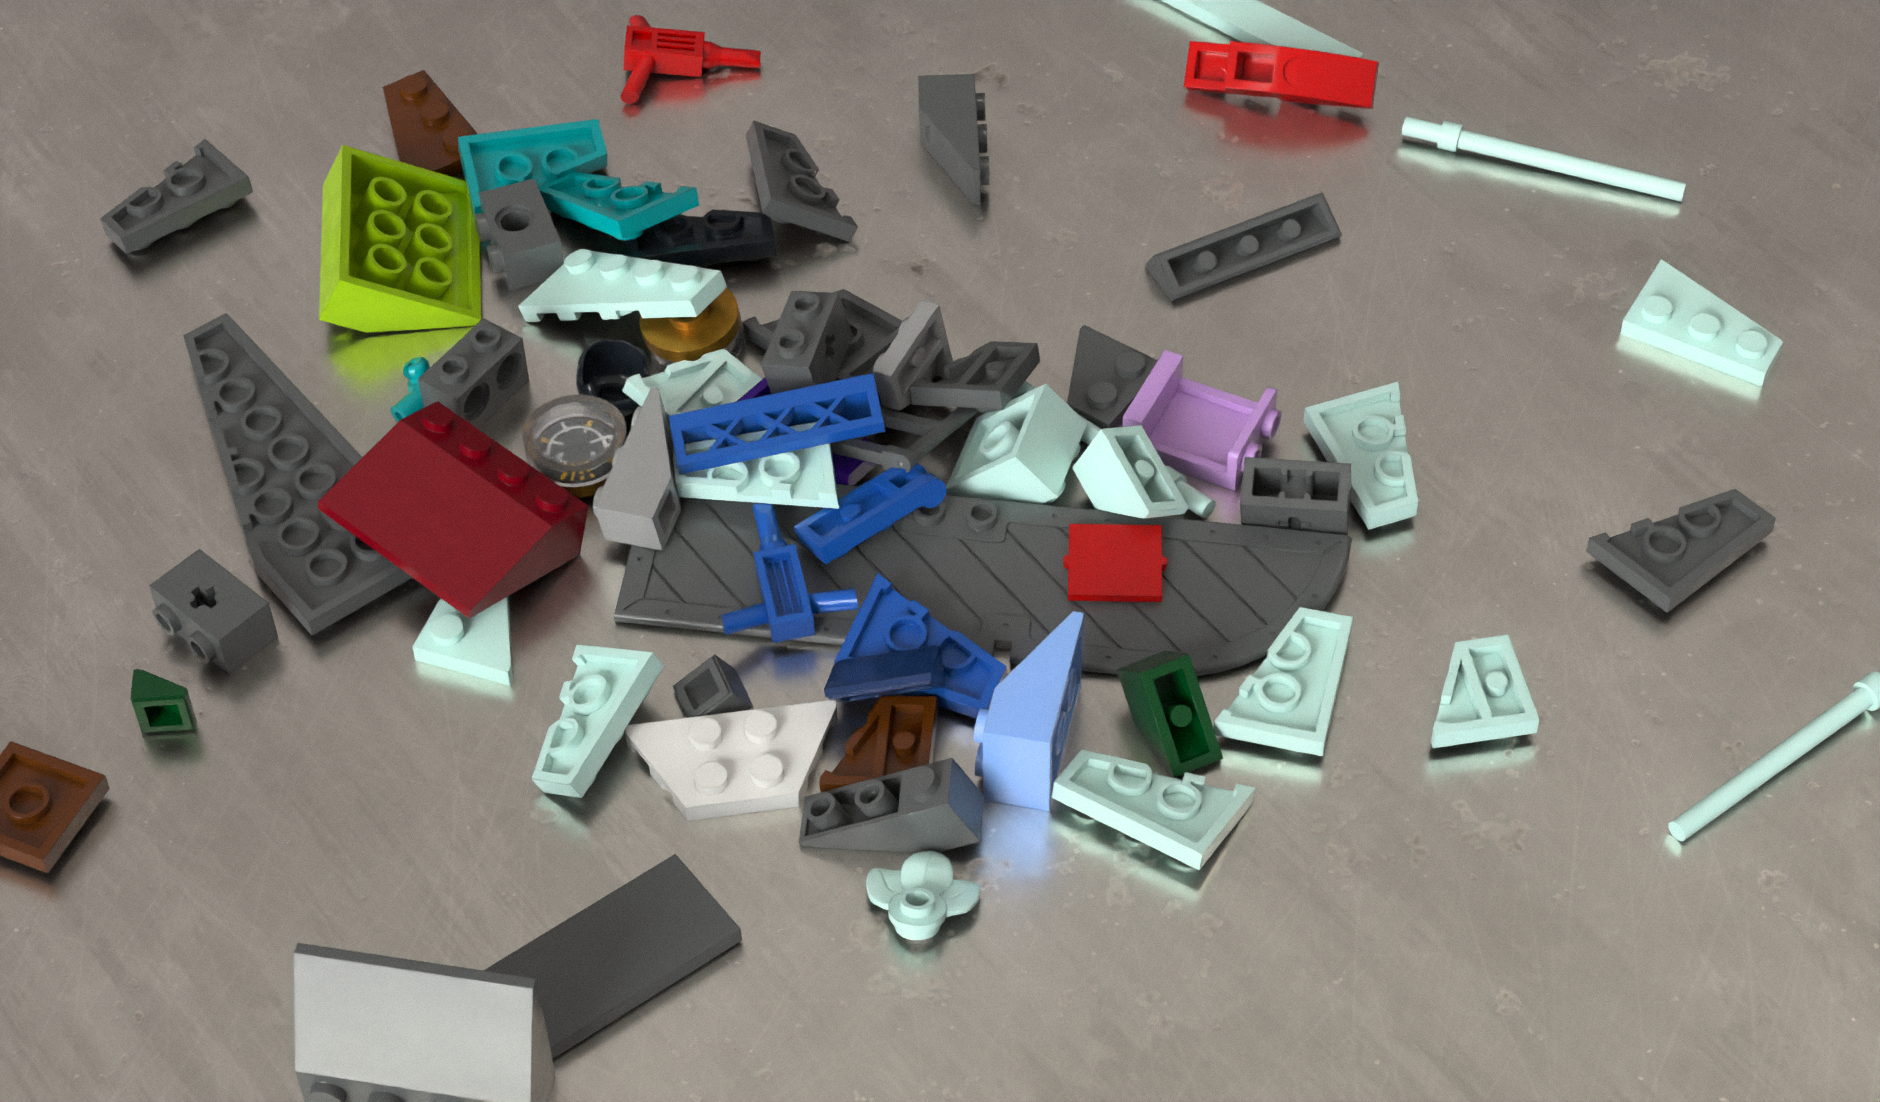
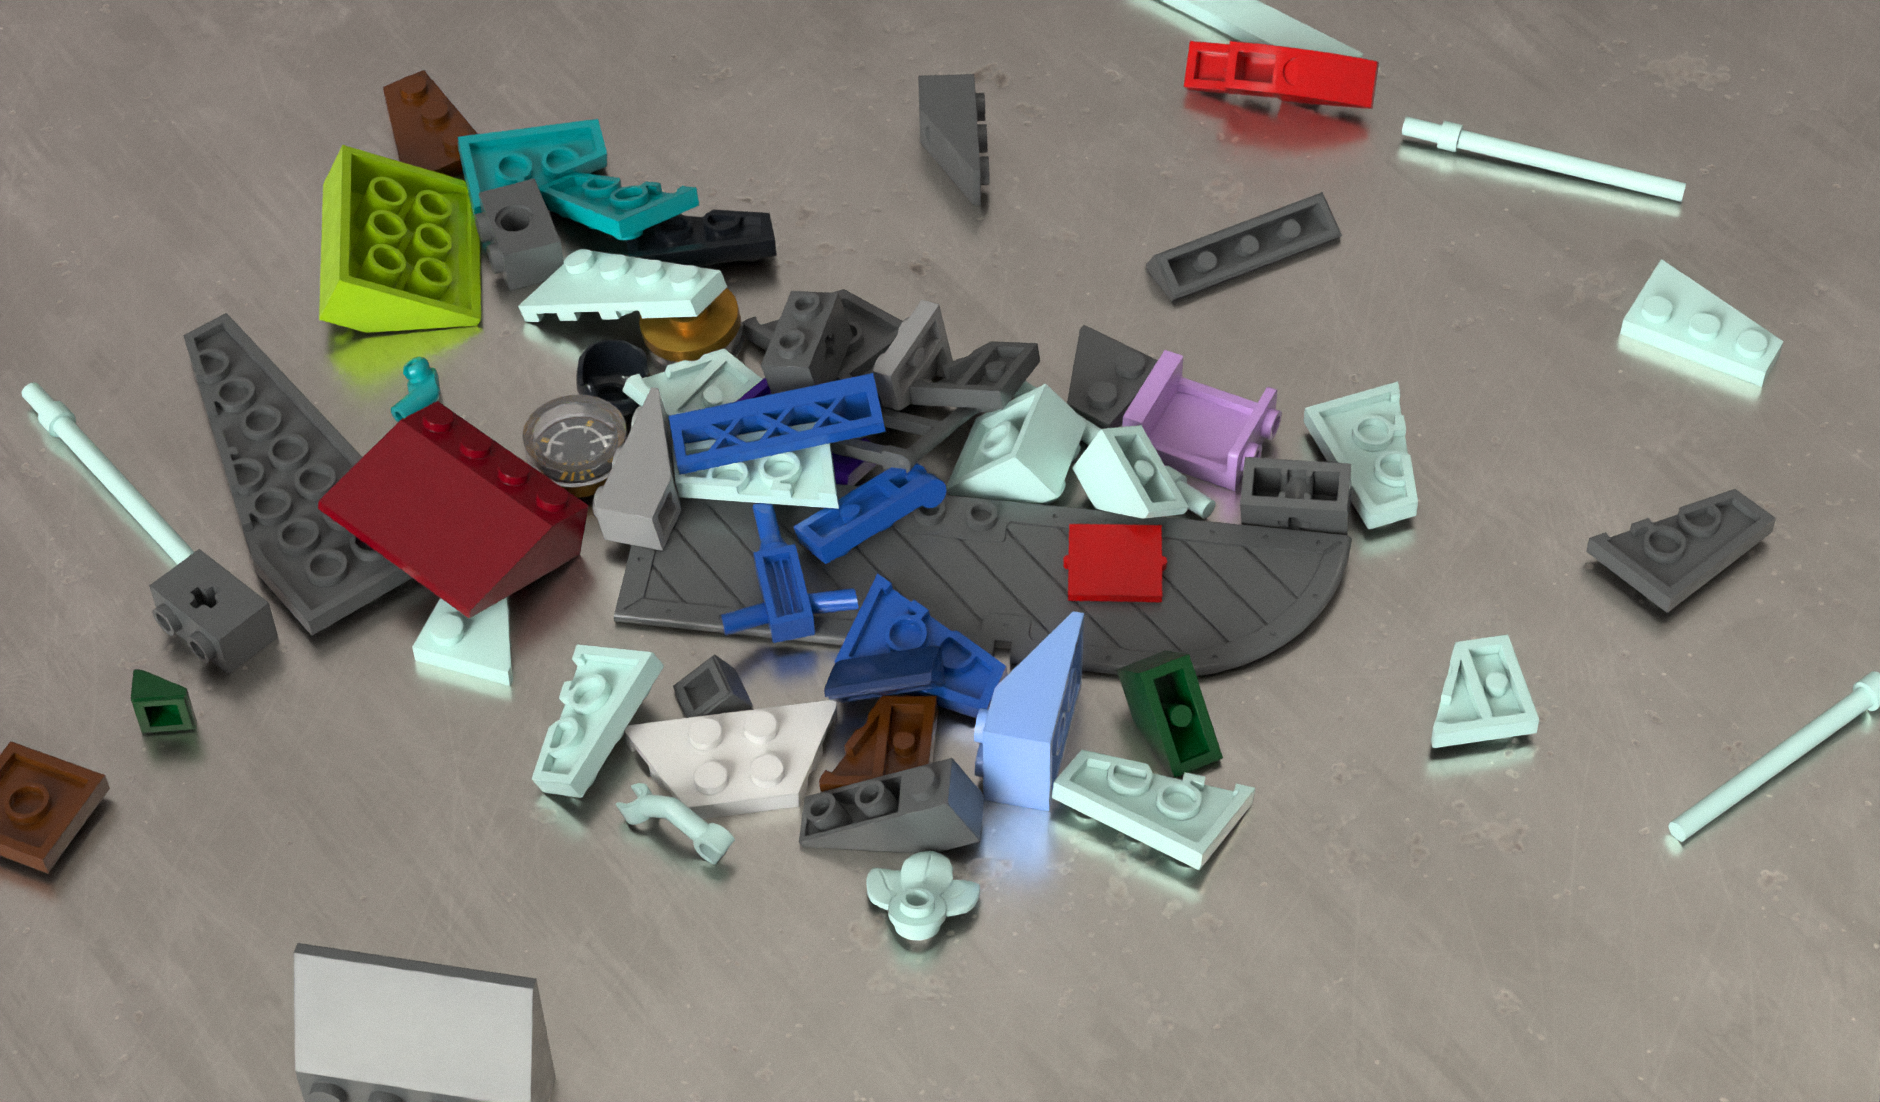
(61, 423): none -> light aqua bar
(184, 196): dark grey wing -> none
(477, 373): dark grey brick -> none
(622, 951): dark grey tile -> none
(673, 53): red piece -> none
(709, 839): none -> light aqua arm
(789, 184): dark grey wing -> none
(1294, 688): light aqua wing -> none

